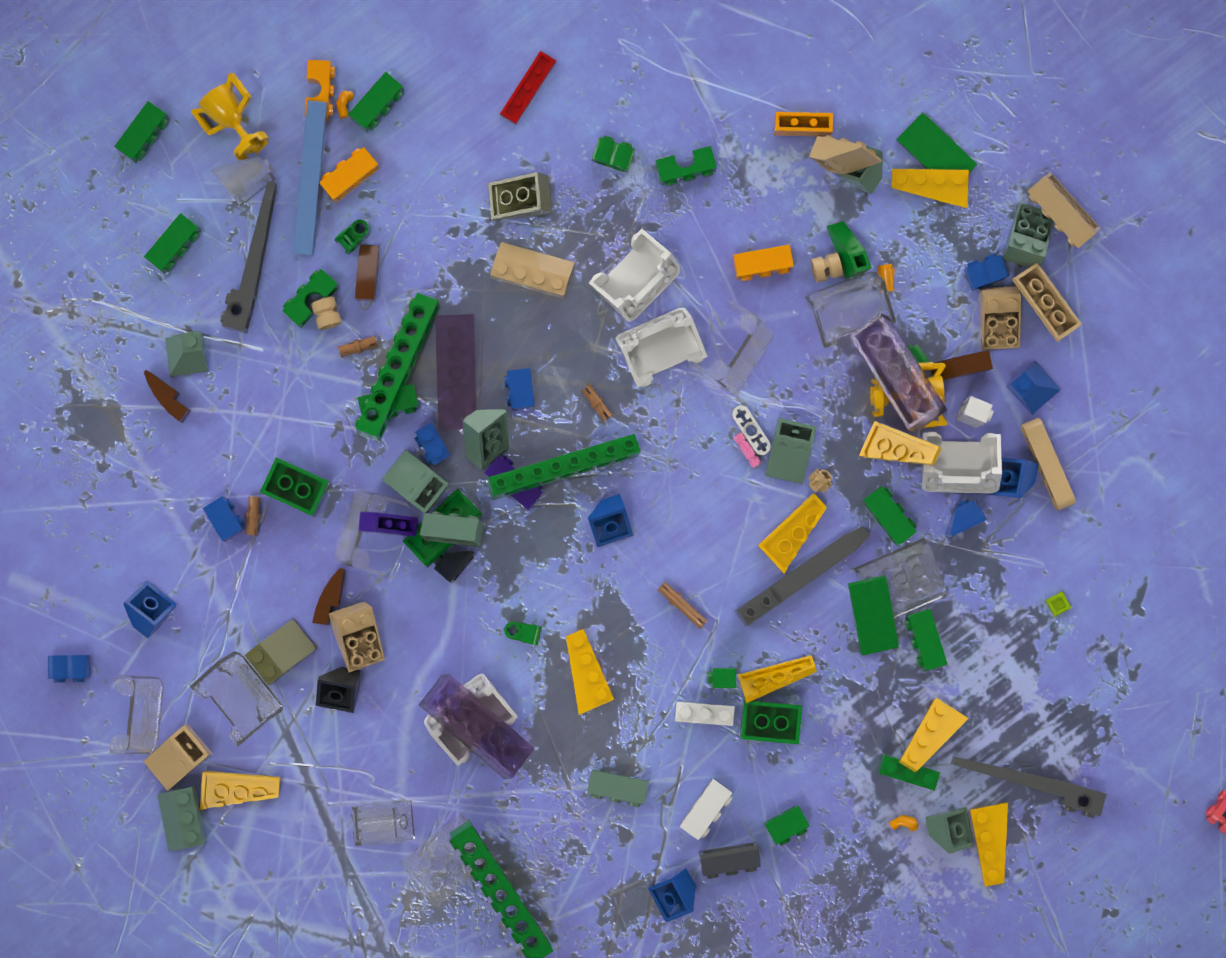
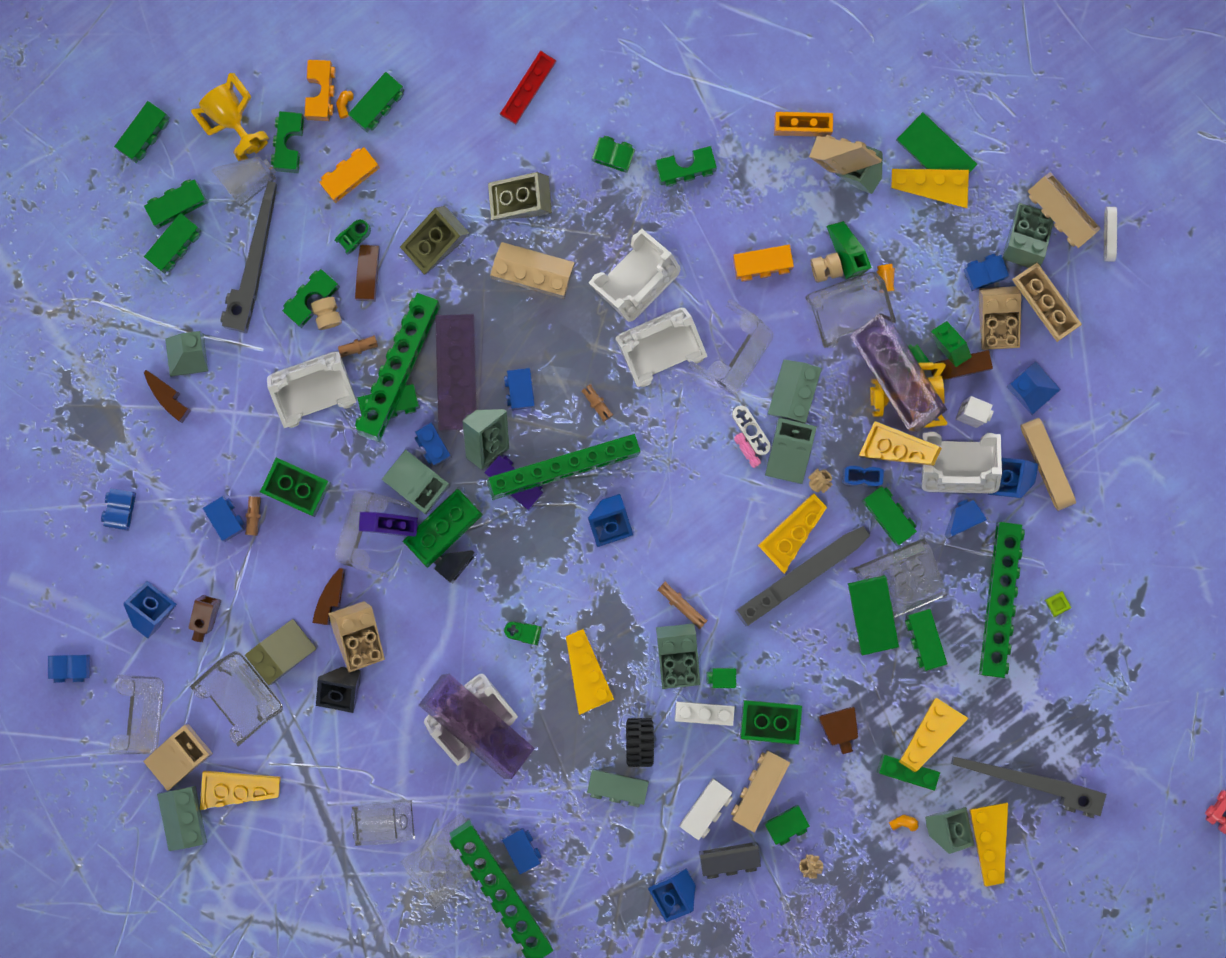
(119, 509): none -> blue brick
(175, 201): none -> green brick
(204, 609): none -> torso
(287, 125): none -> green arch
(310, 177): medium blue tile -> none
(310, 388): none -> white windscreen
(434, 239): none -> olive slope
(452, 529): sand green brick -> none
(522, 851): none -> blue brick
(639, 742): none -> black tyre
(678, 656): none -> sand green slope
(760, 790): none -> tan slope
(771, 678): yellow wing -> none
(794, 391): none -> sand green slope
(811, 866): none -> tan gear
(840, 728): none -> reddish brown torso
(868, 477): none -> blue brick
(951, 343): none -> green brick
(993, 608): none -> green brick
(1110, 234): none -> white beam

